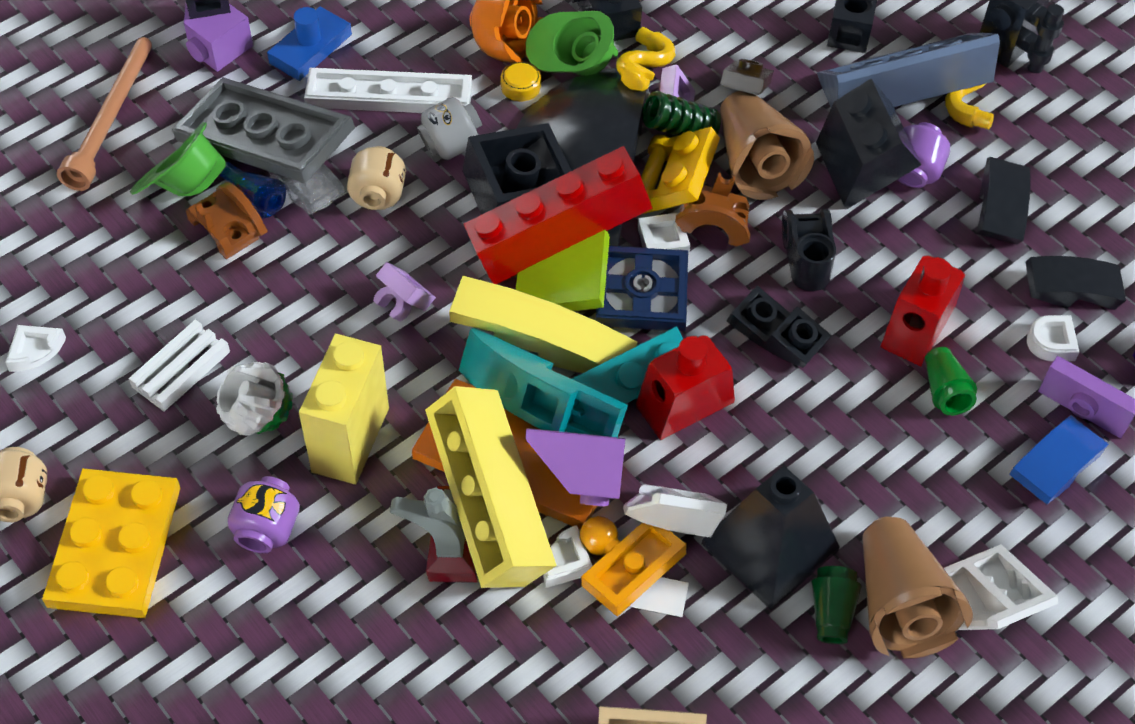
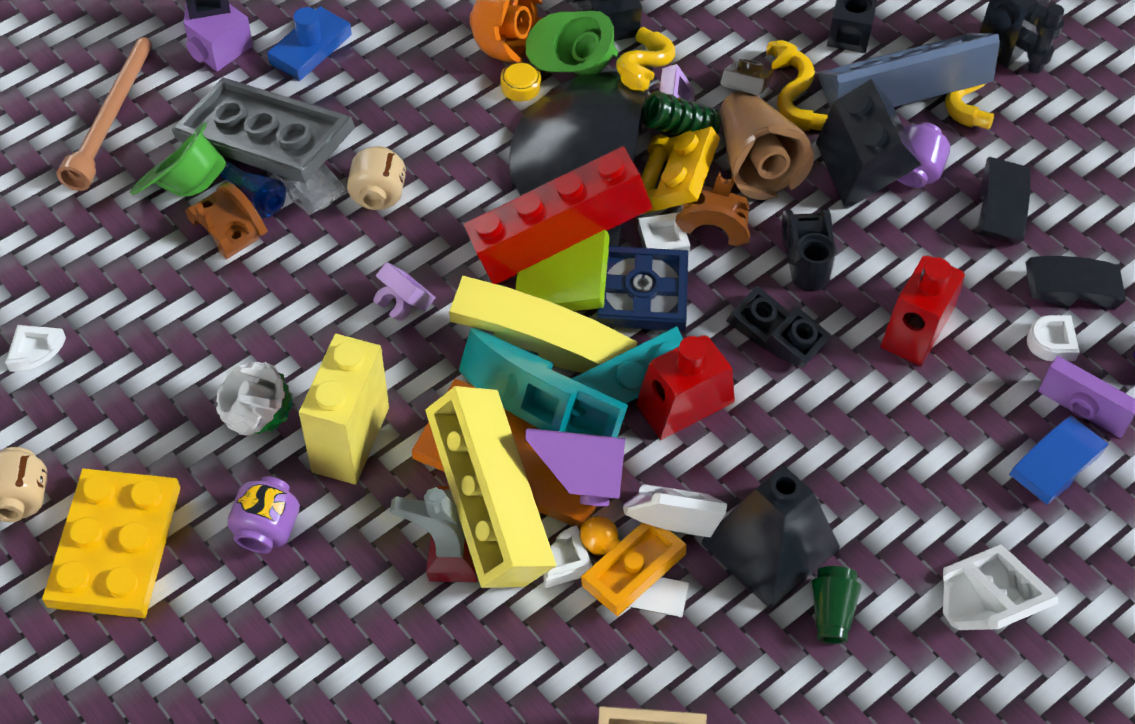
(174, 360): white tile -> none
(384, 89): white tile -> none
(447, 127): light grey head -> none
(511, 164): black slope -> none
(788, 55): none -> yellow animal
(909, 593): medium nougat cone -> none
(949, 382): green cone -> none

